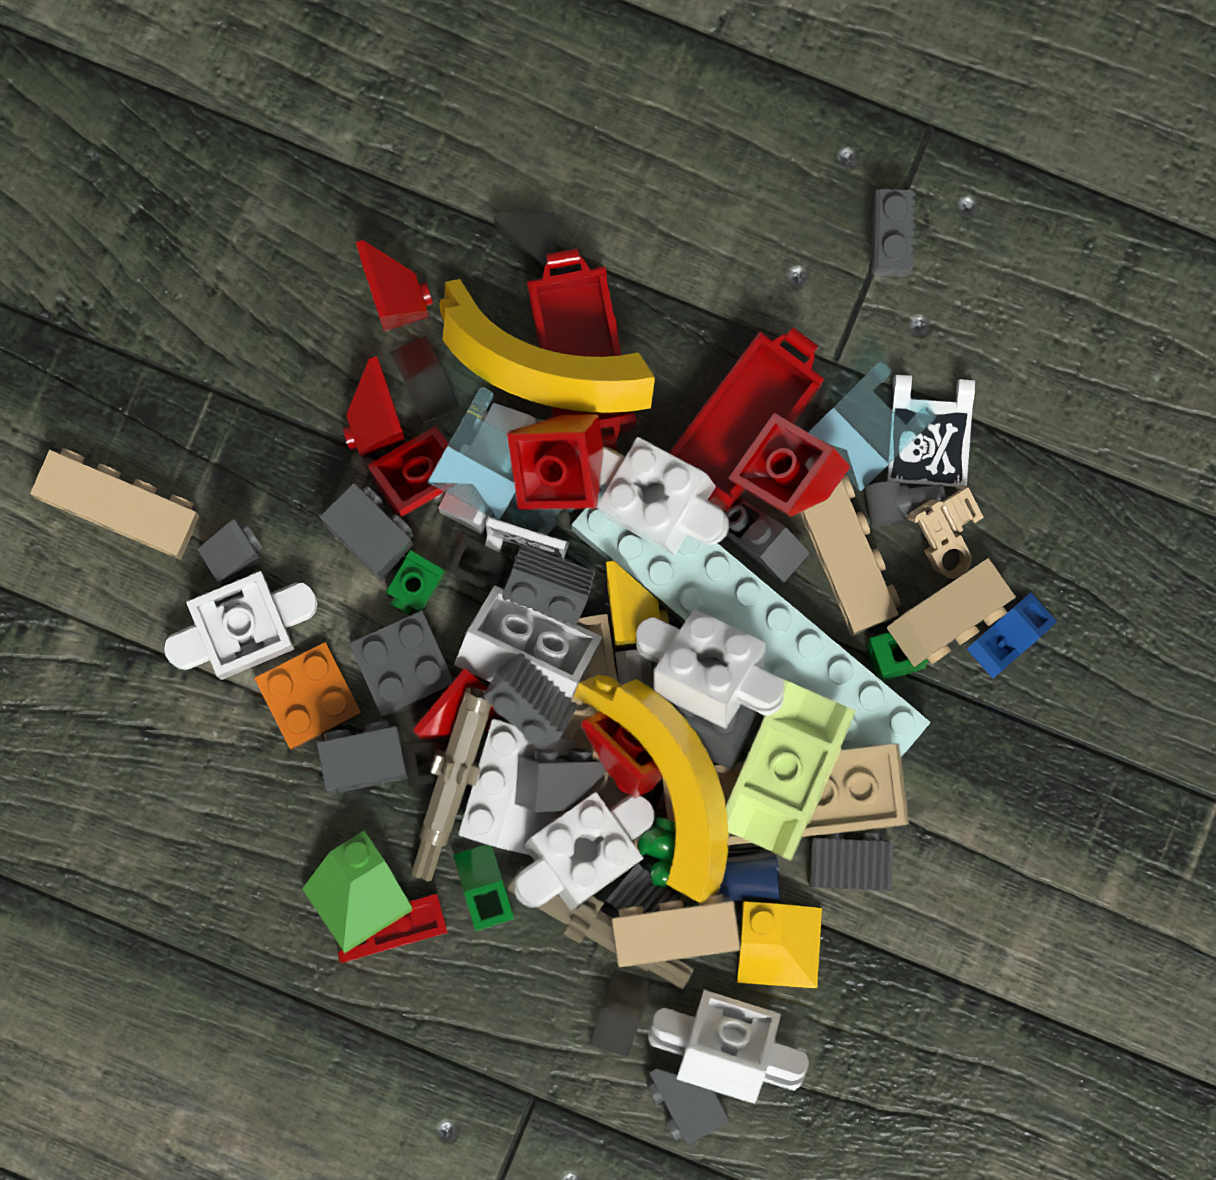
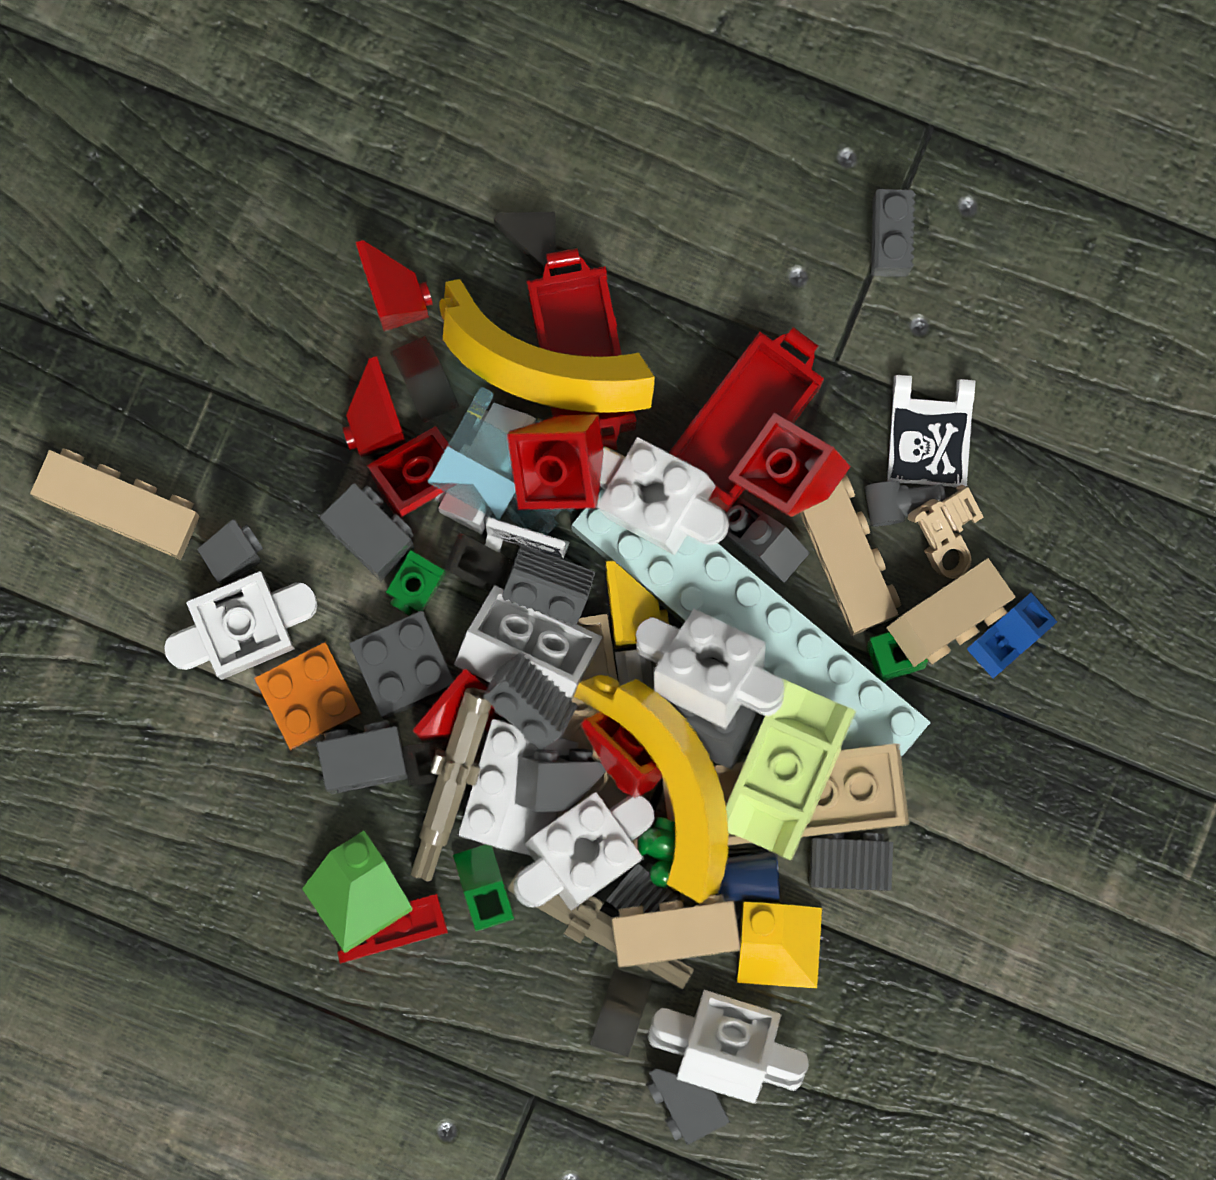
(868, 430): clear light blue flag -> none

